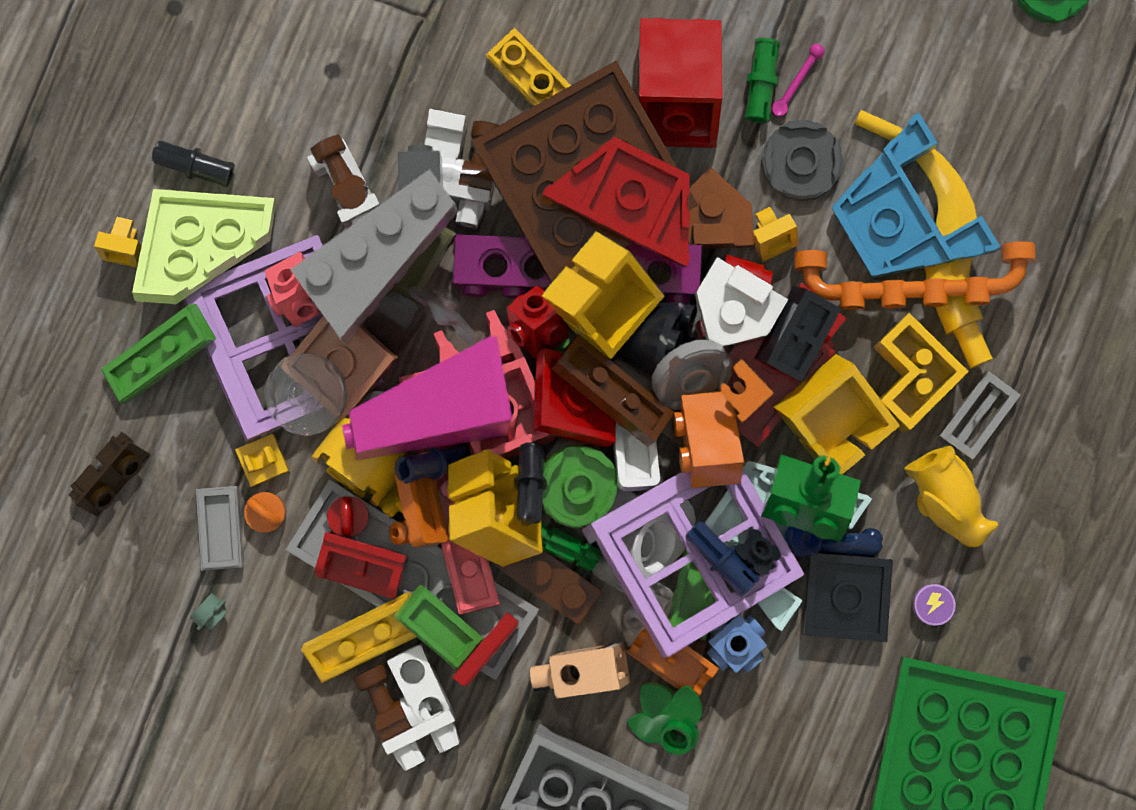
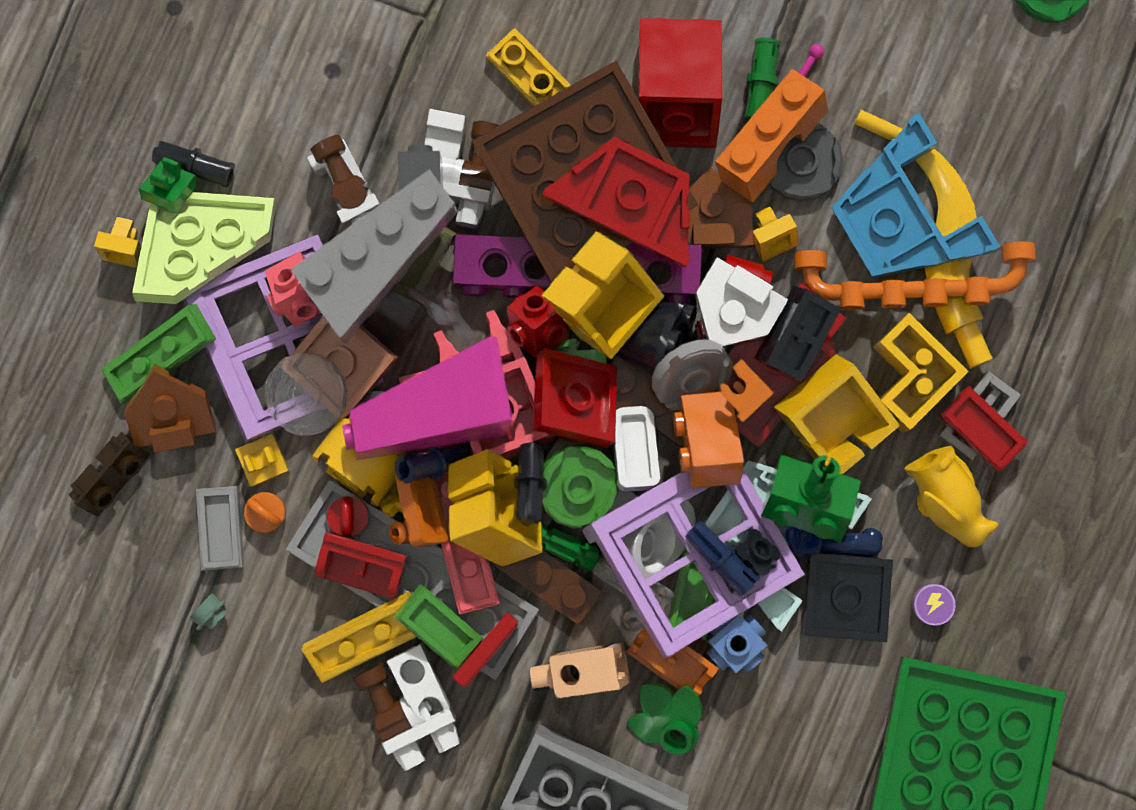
(168, 185): none -> green tile
(168, 412): none -> dark orange plate
(612, 390): reddish brown plate -> none
(787, 113): none -> orange arch
(983, 429): none -> red tile

